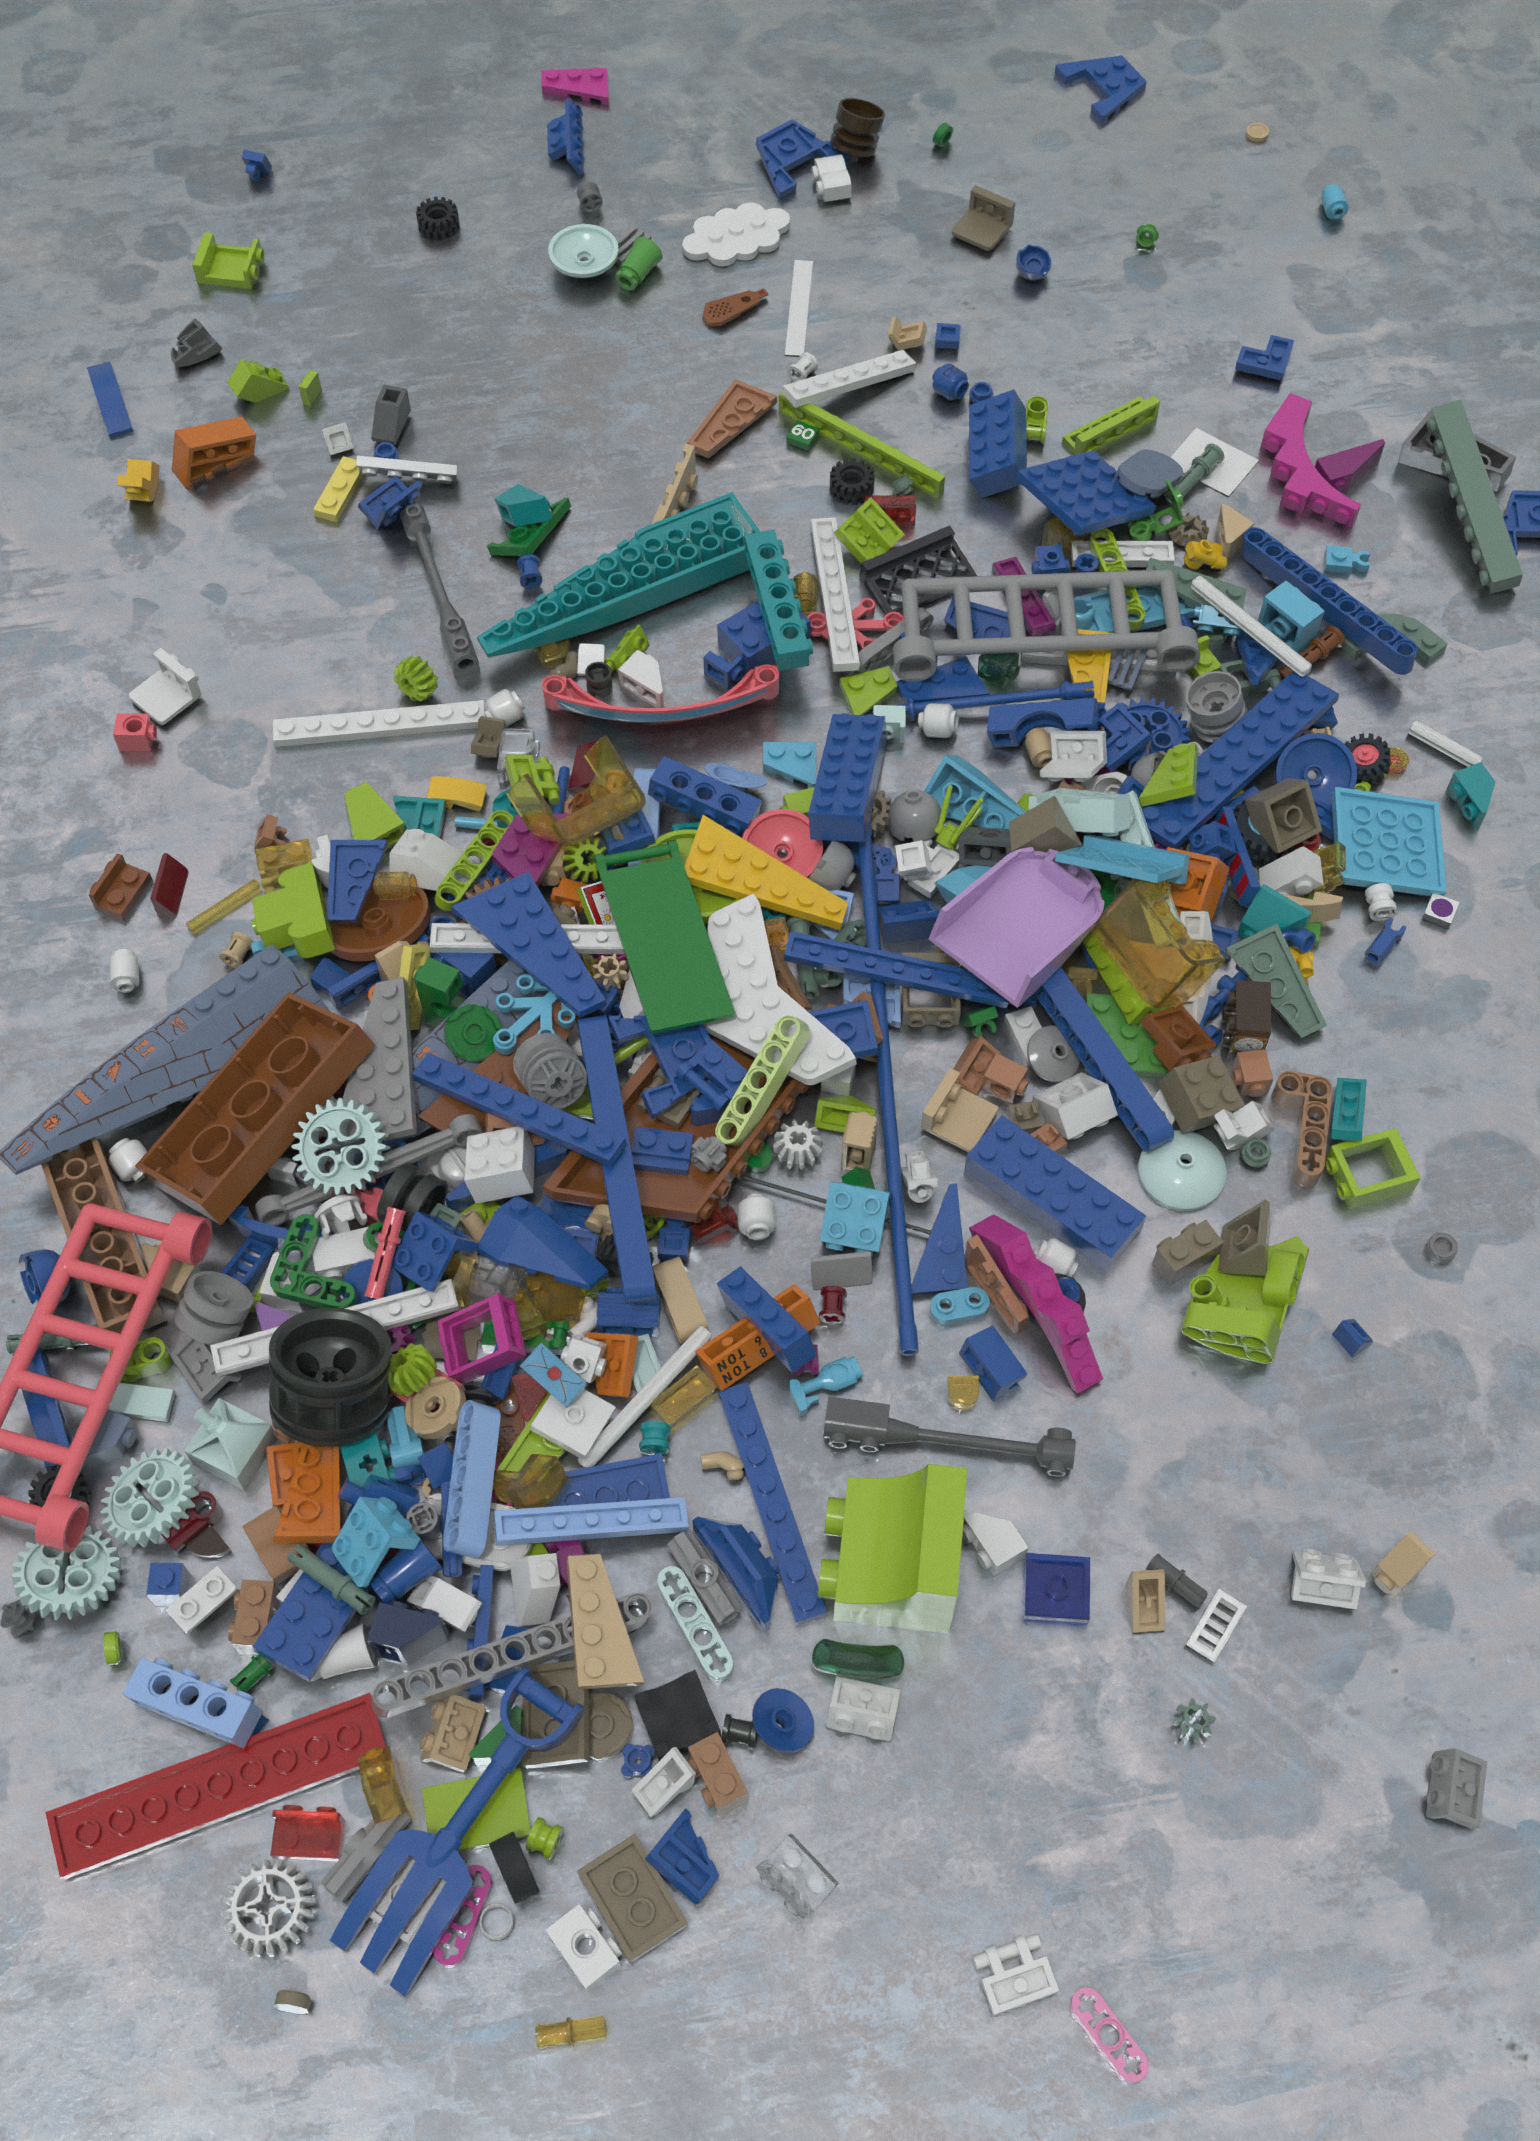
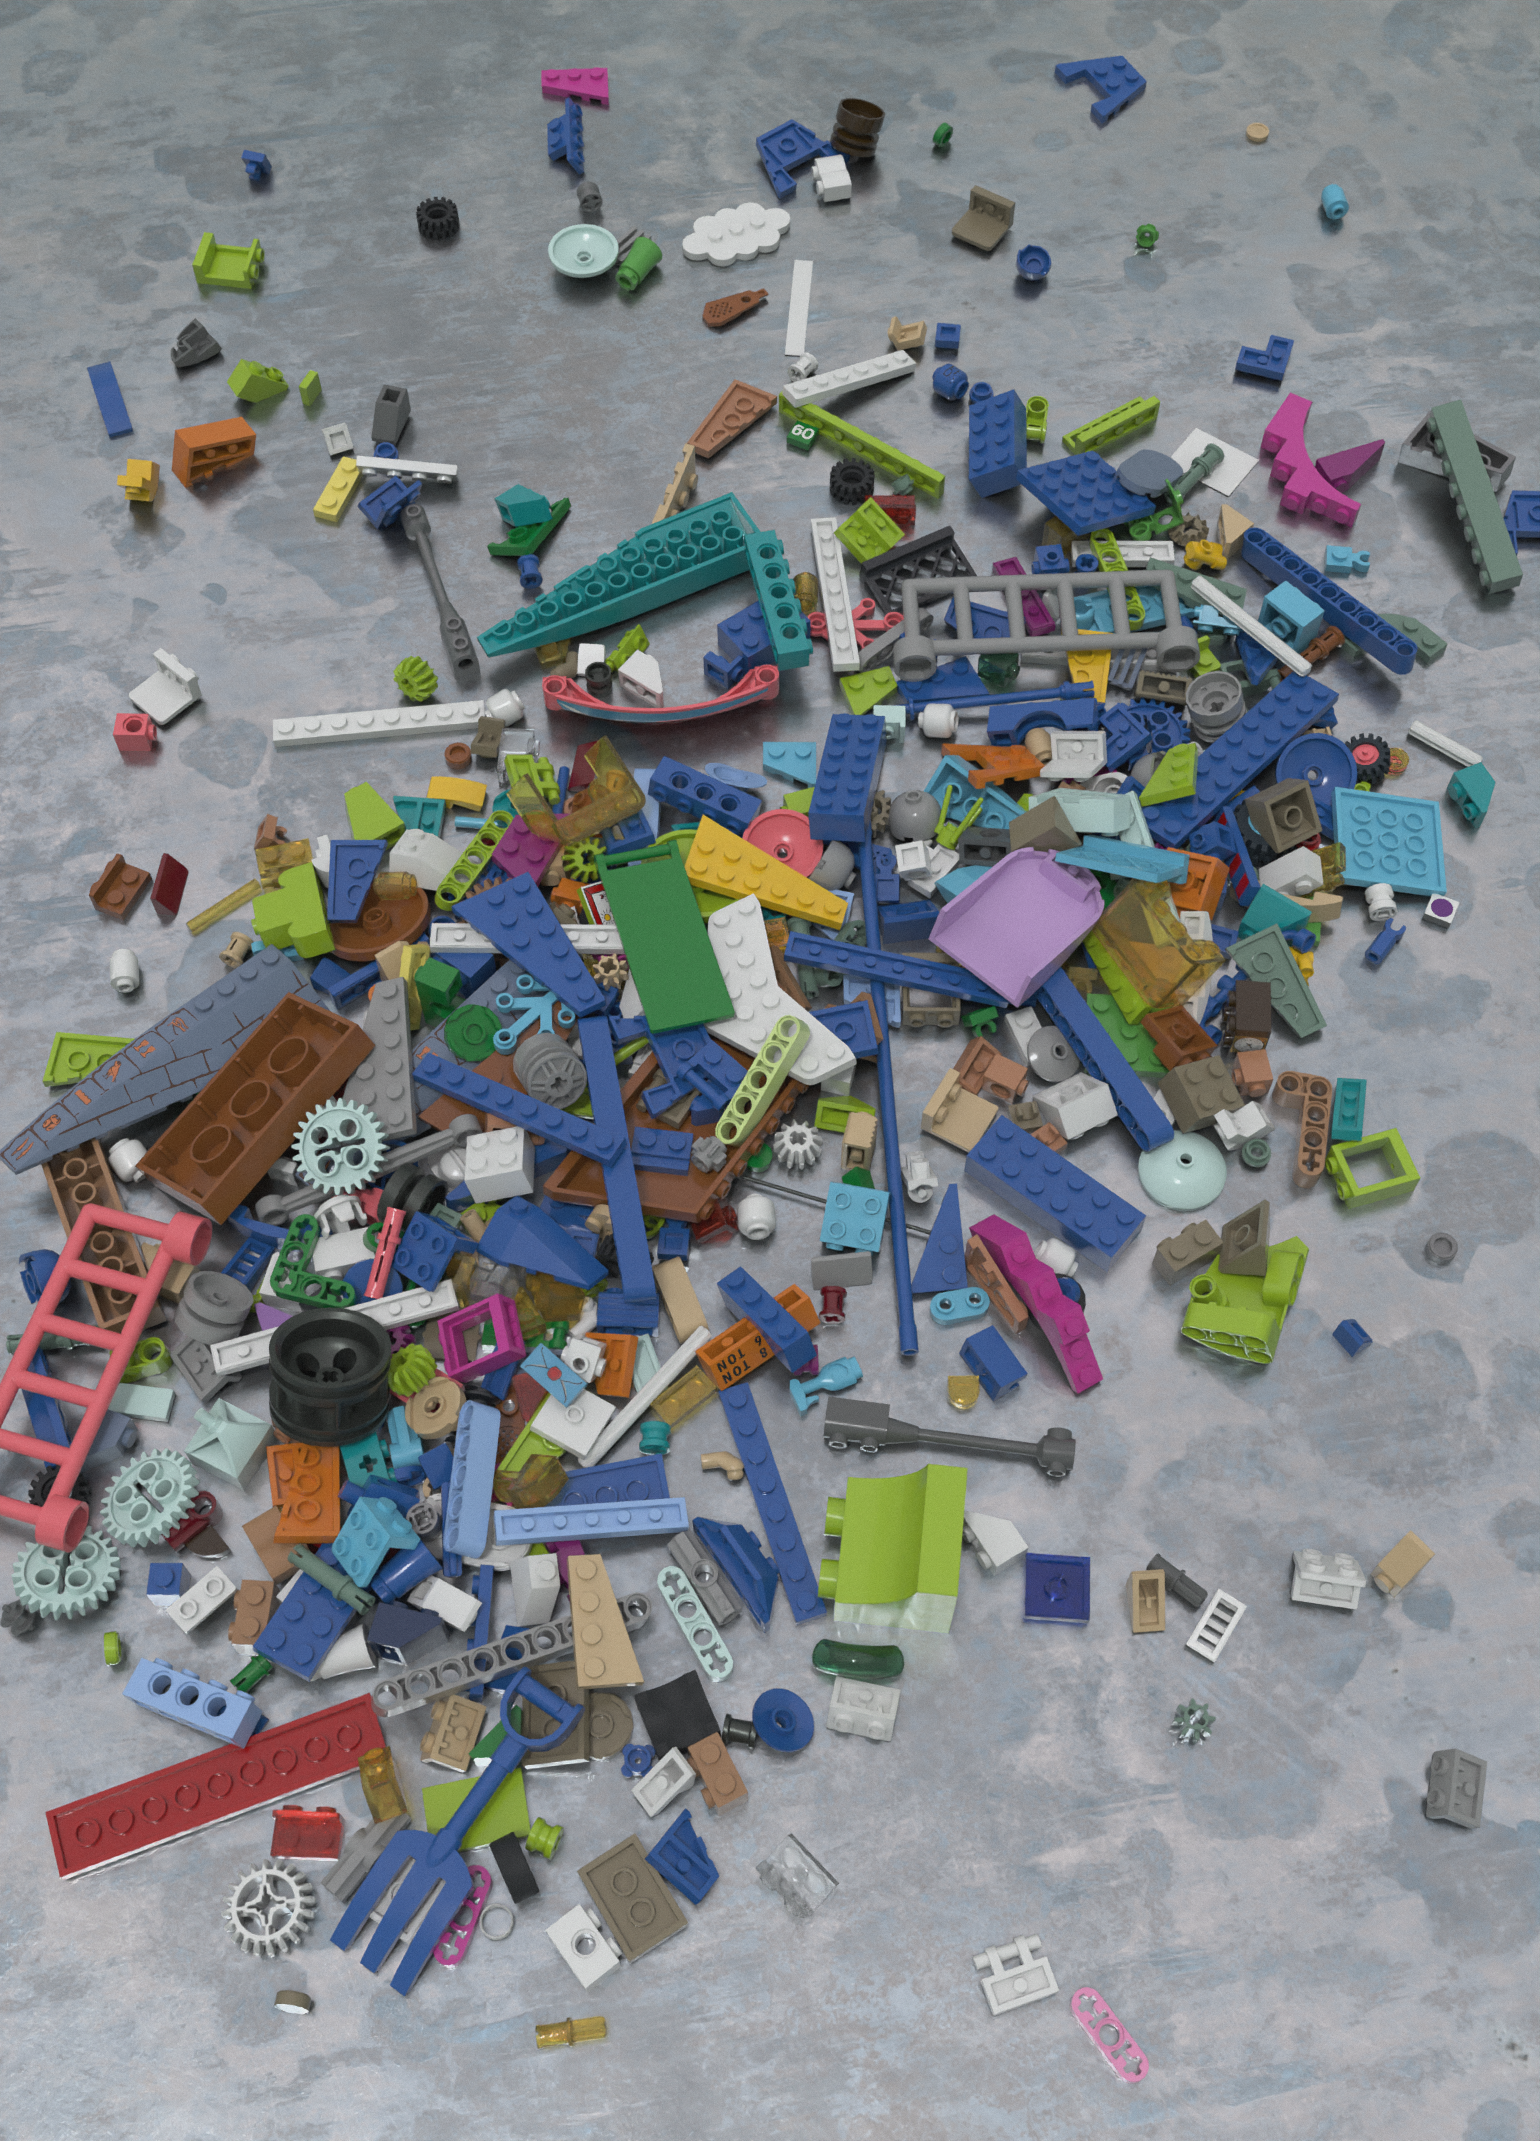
(77, 1055): none -> lime wing
(458, 756): none -> dark orange tile
(997, 761): none -> orange wing
(1162, 687): none -> dark tan brick

